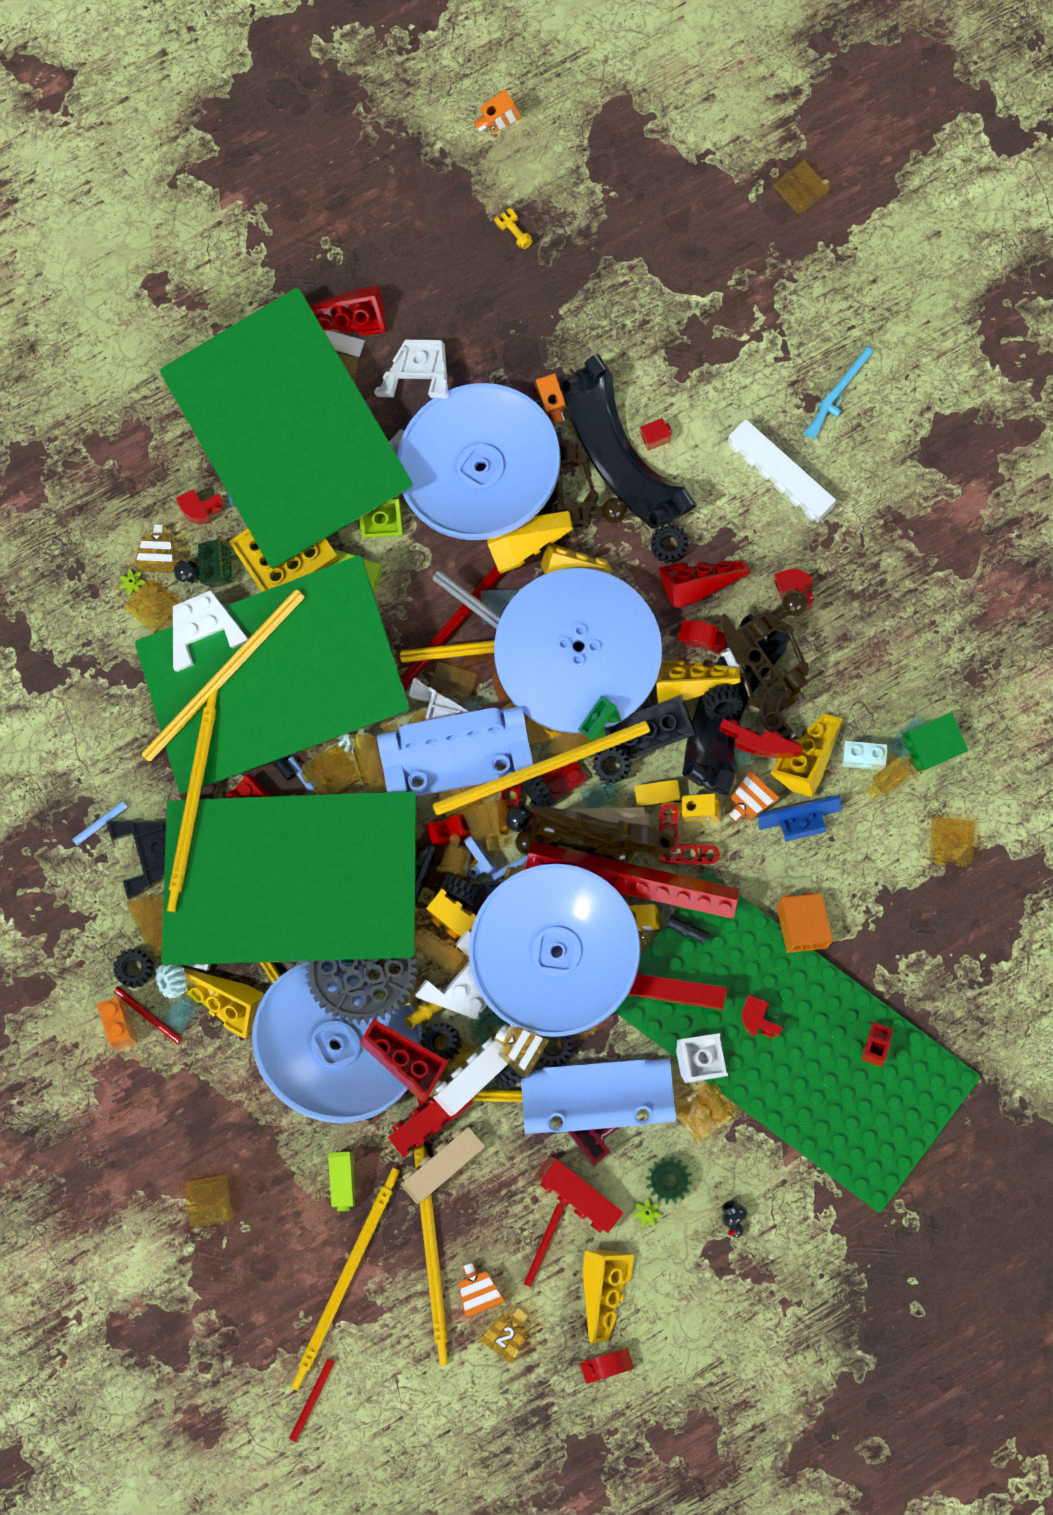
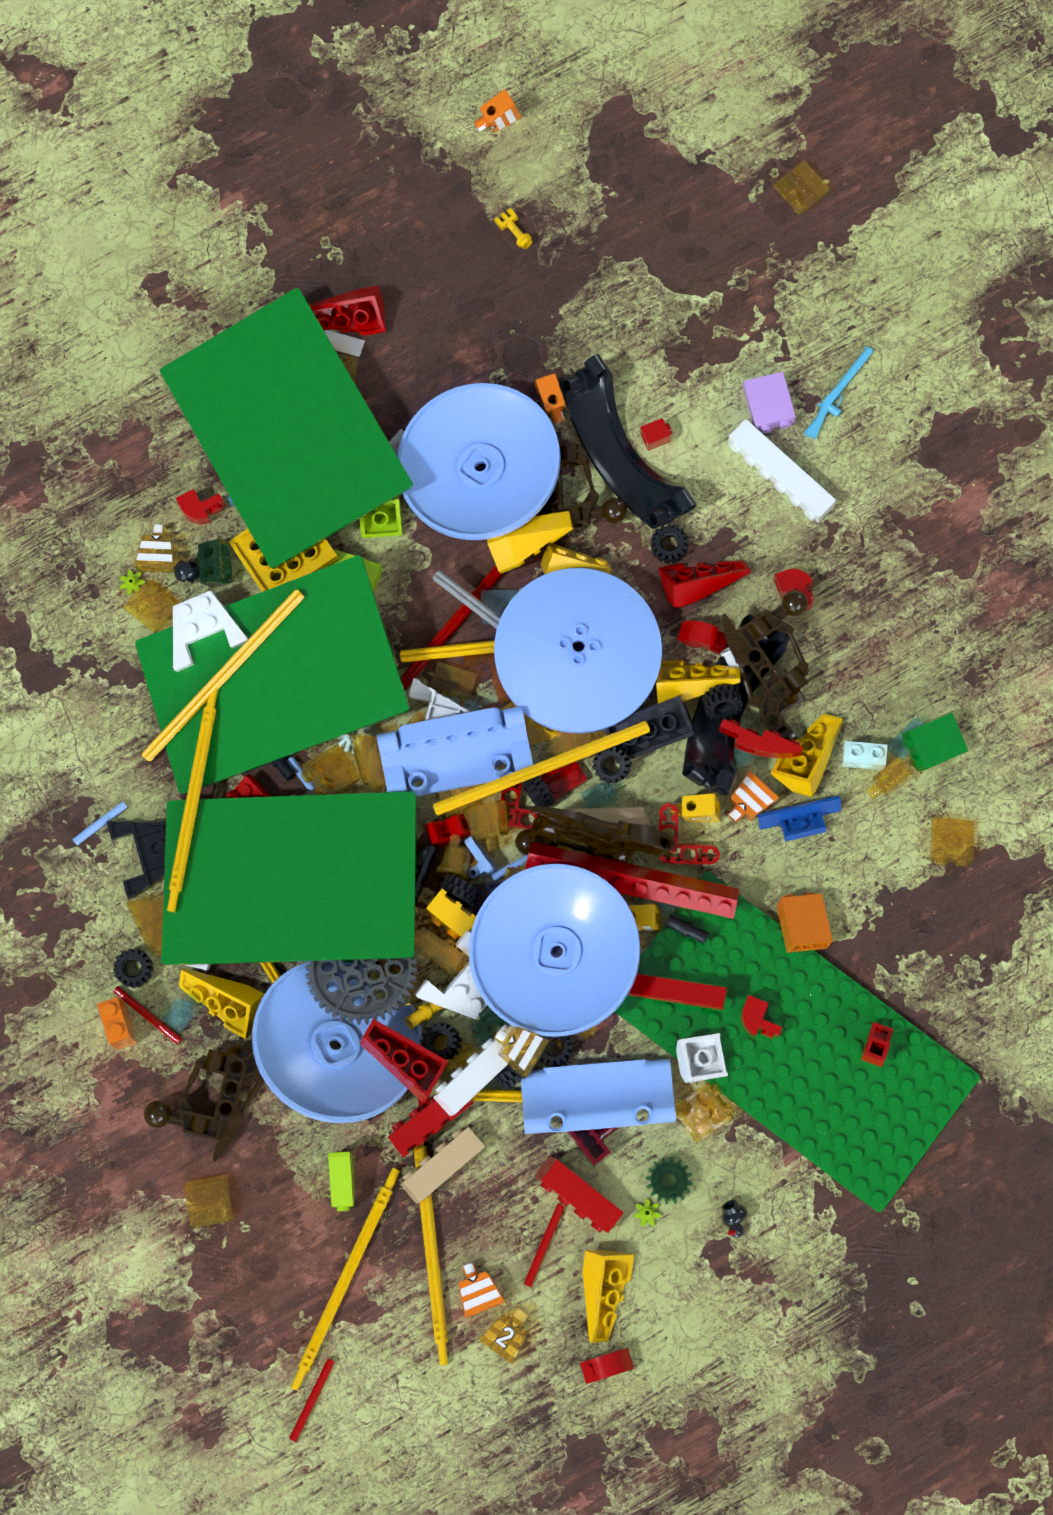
(171, 980): light aqua gear -> none
(218, 1126): none -> dark brown piece
(418, 361): white wing -> none
(518, 818): black piece -> none
(594, 723): green tile -> none
(657, 793): yellow slope -> none
(769, 402): none -> lavender brick

